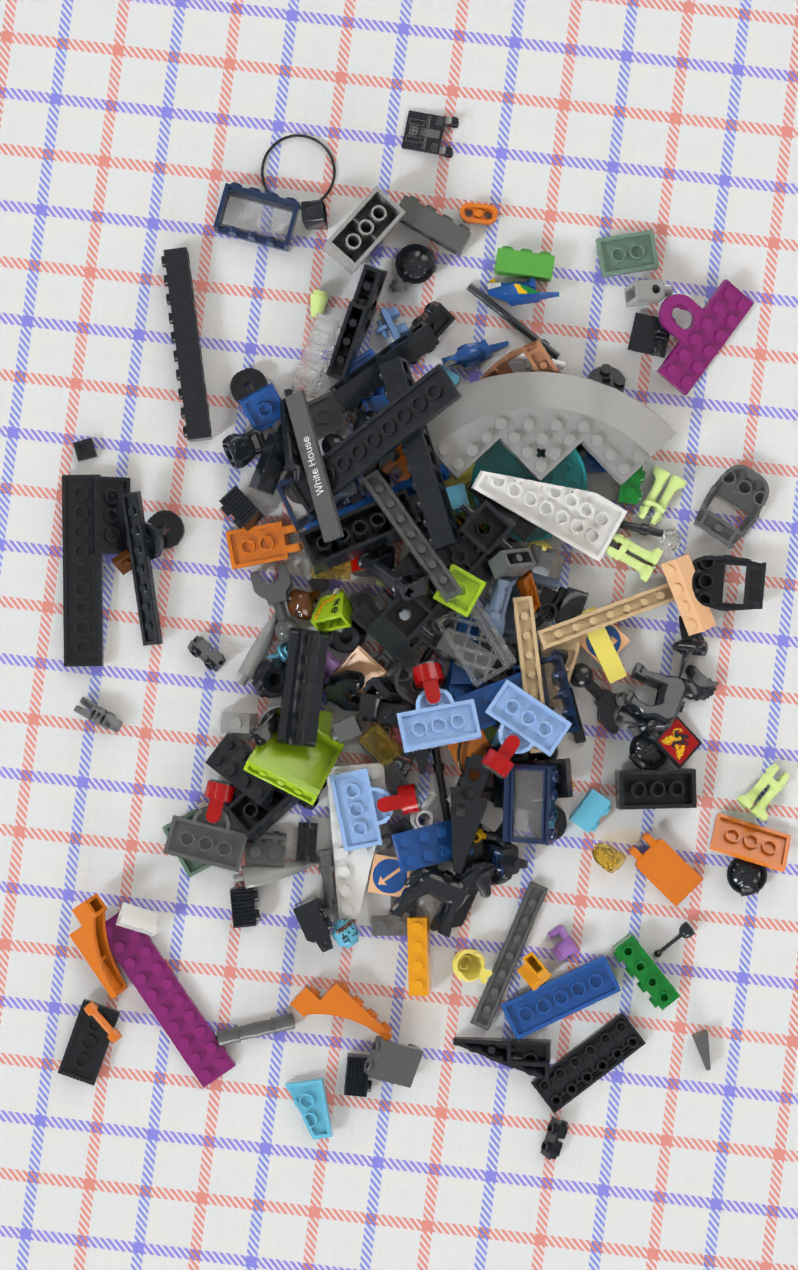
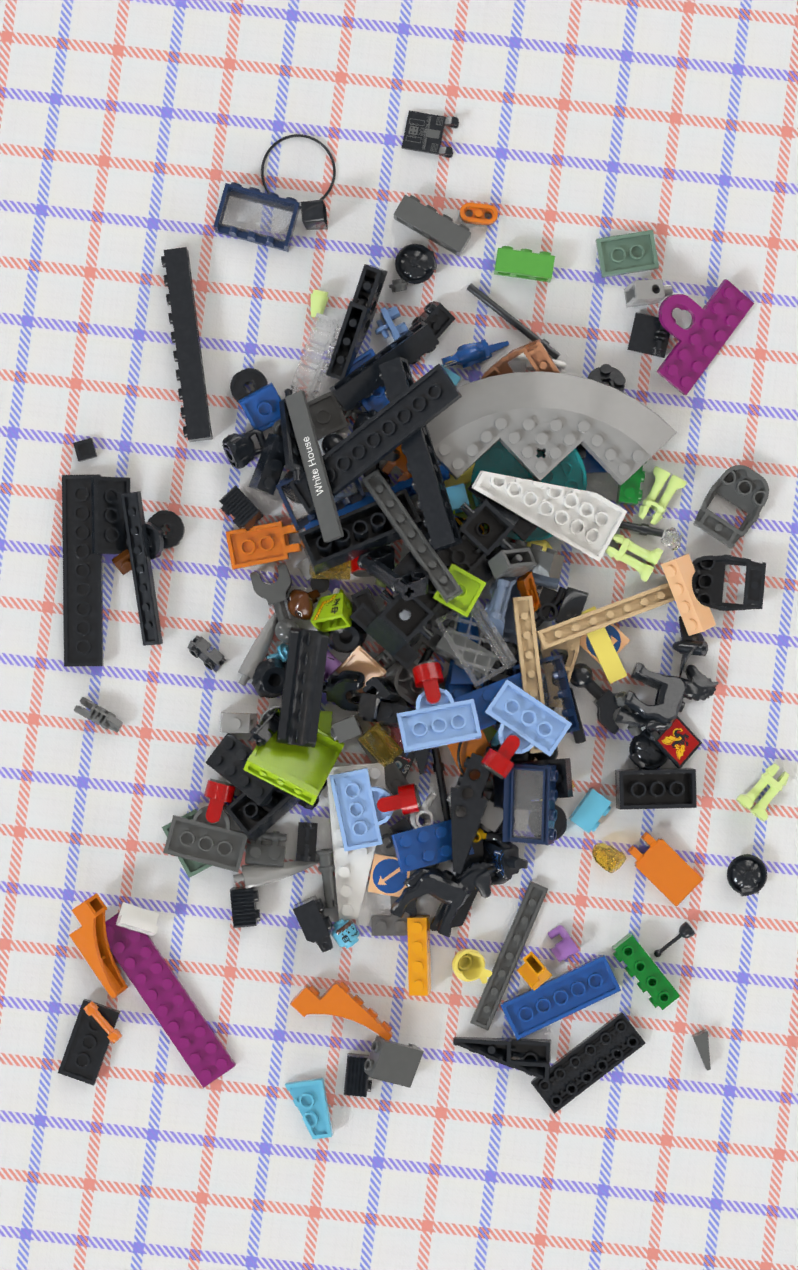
(256, 1029): dark grey piece -> none
(364, 230): light grey brick -> none
(518, 292): blue animal -> none
(551, 1146): black hinge -> none
(750, 842): orange plate -> none

